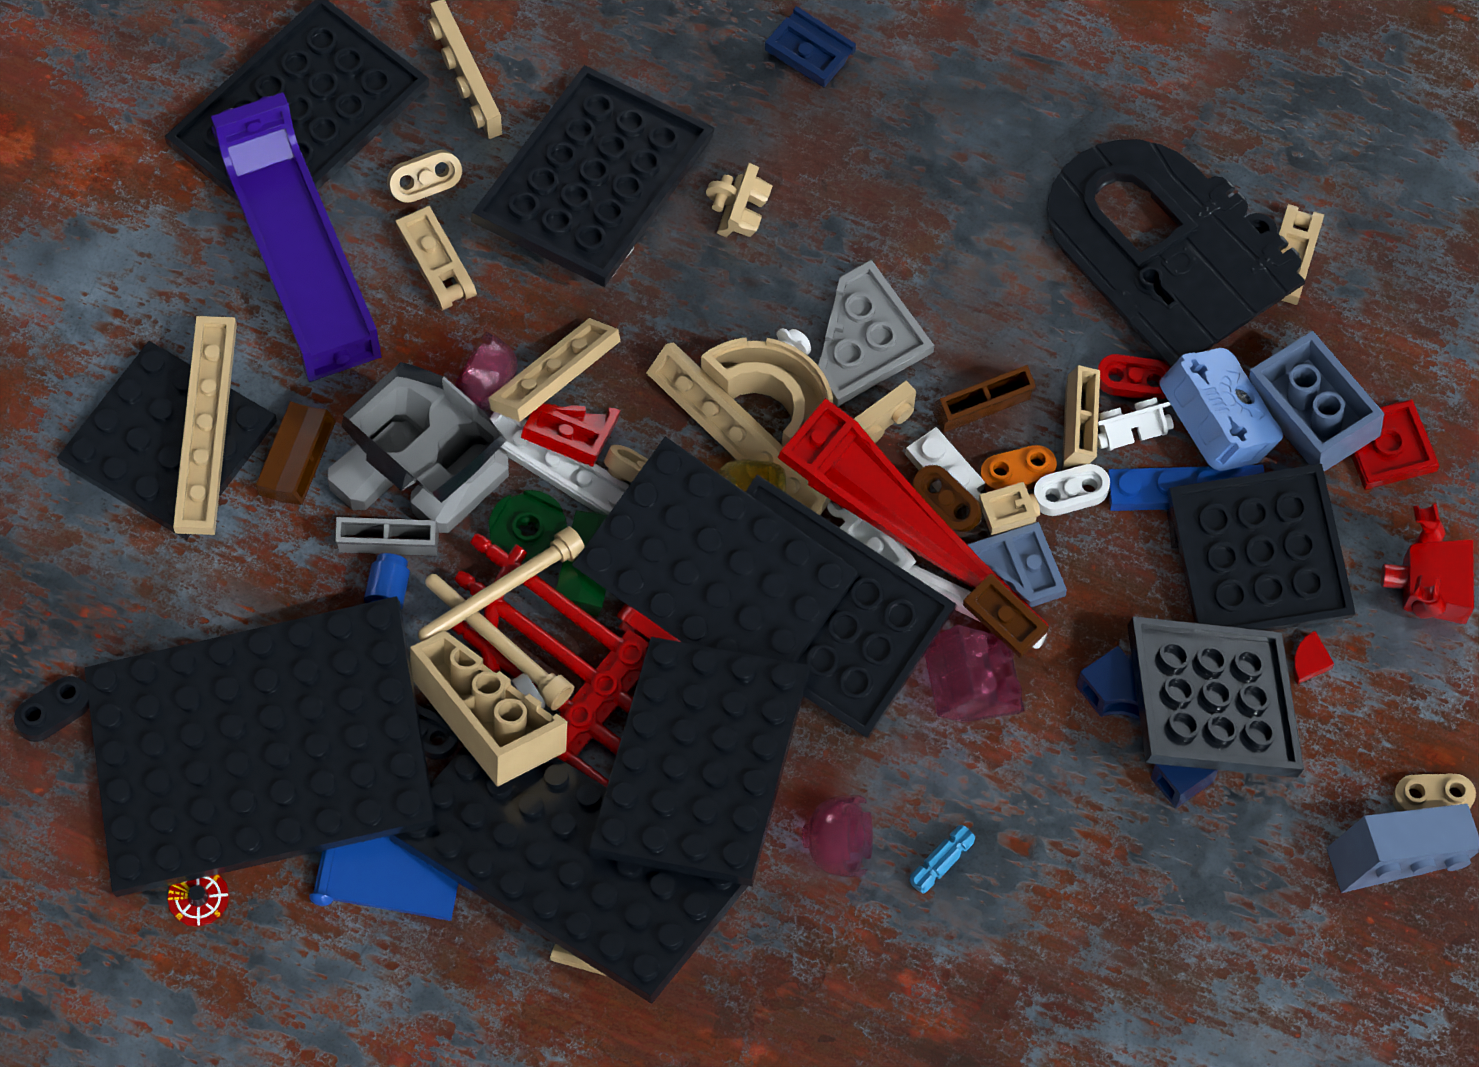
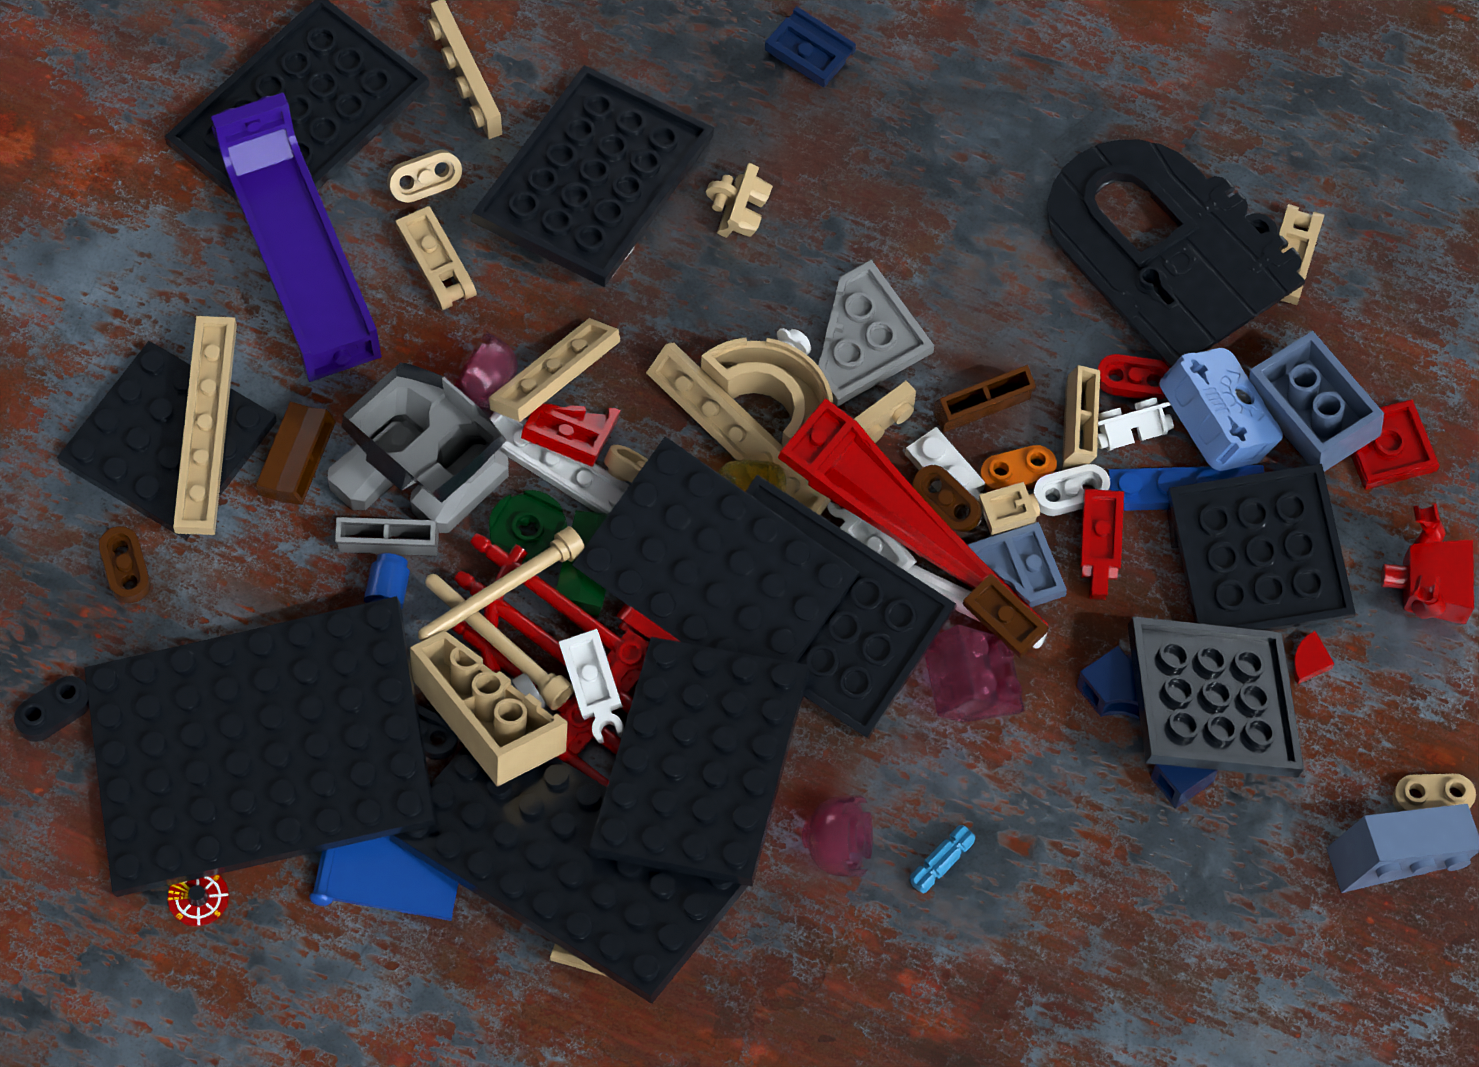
(126, 566): none -> reddish brown plate
(592, 681): none -> white plate
(1101, 539): none -> red hinge

